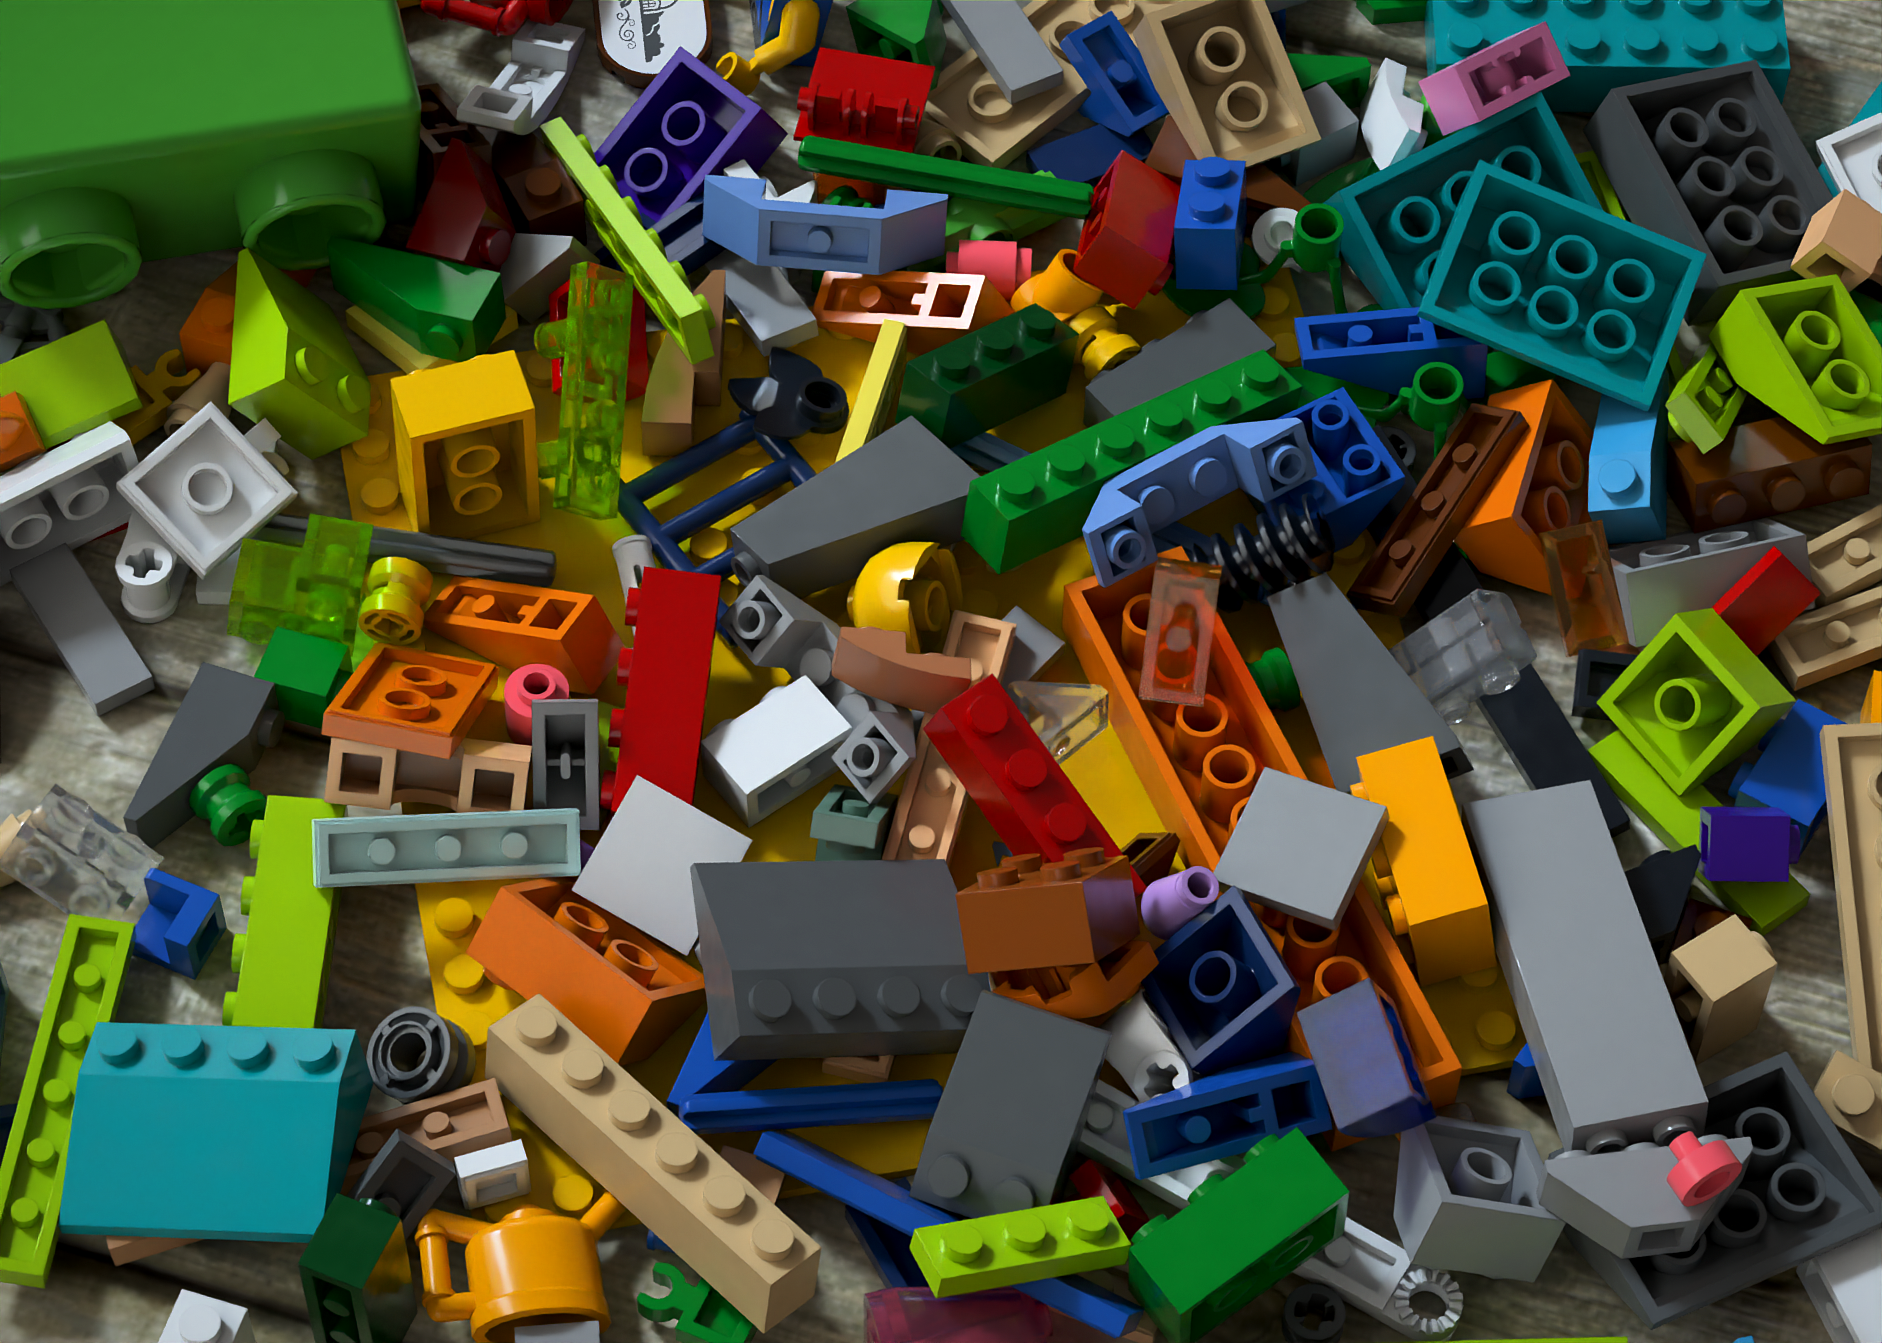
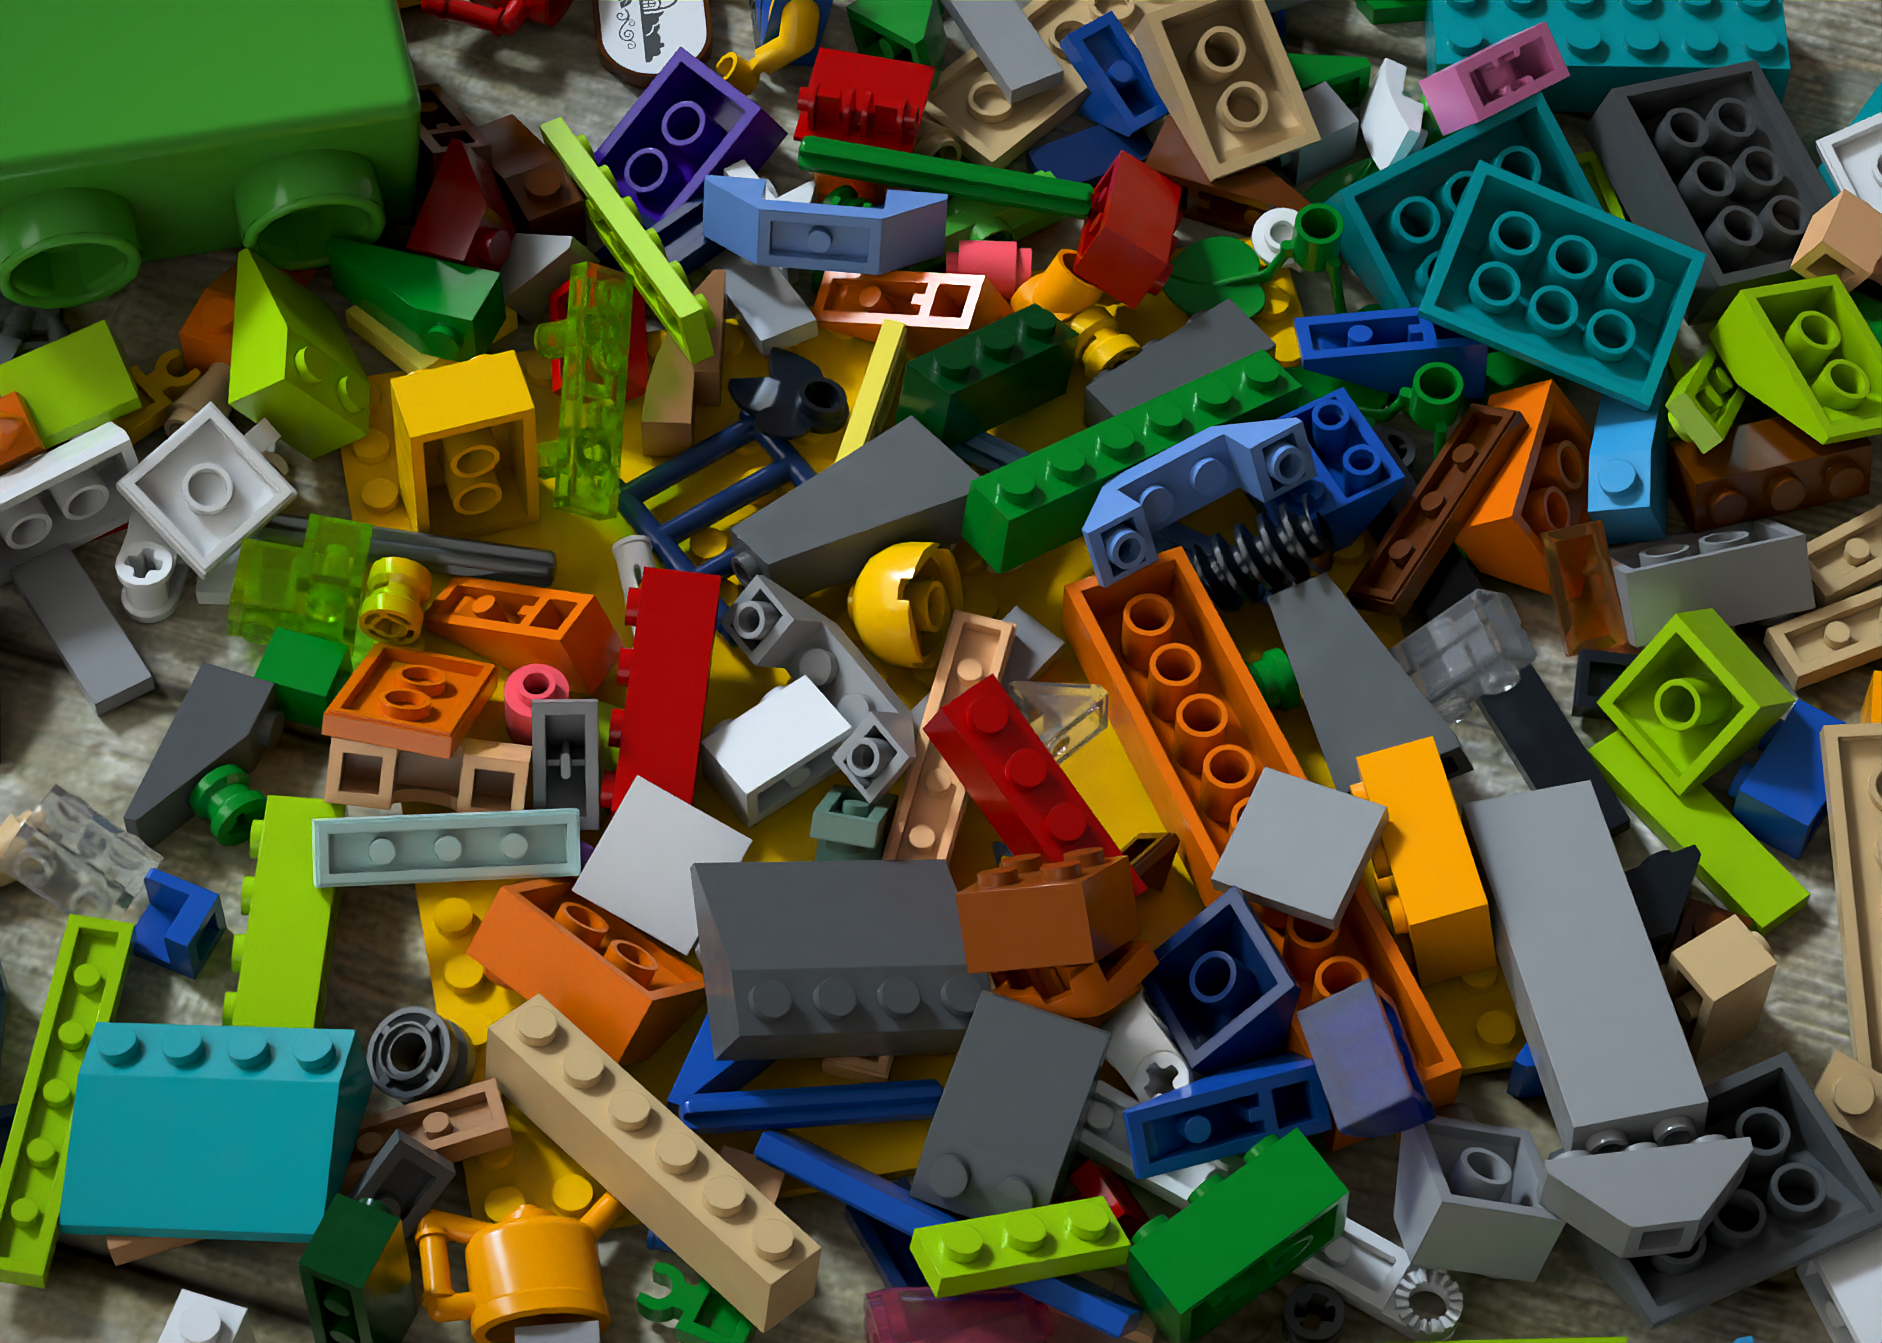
(493, 1174): white tile -> none
(529, 83): white slope -> none
(881, 668): nougat slope -> none
(1177, 900): lavender cone -> none
(1180, 631): clear orange slope -> none
(1210, 224): blue brick -> none
(1701, 1169): coral tile -> none
(1747, 844): dark purple brick -> none
(1766, 600): red tile -> none

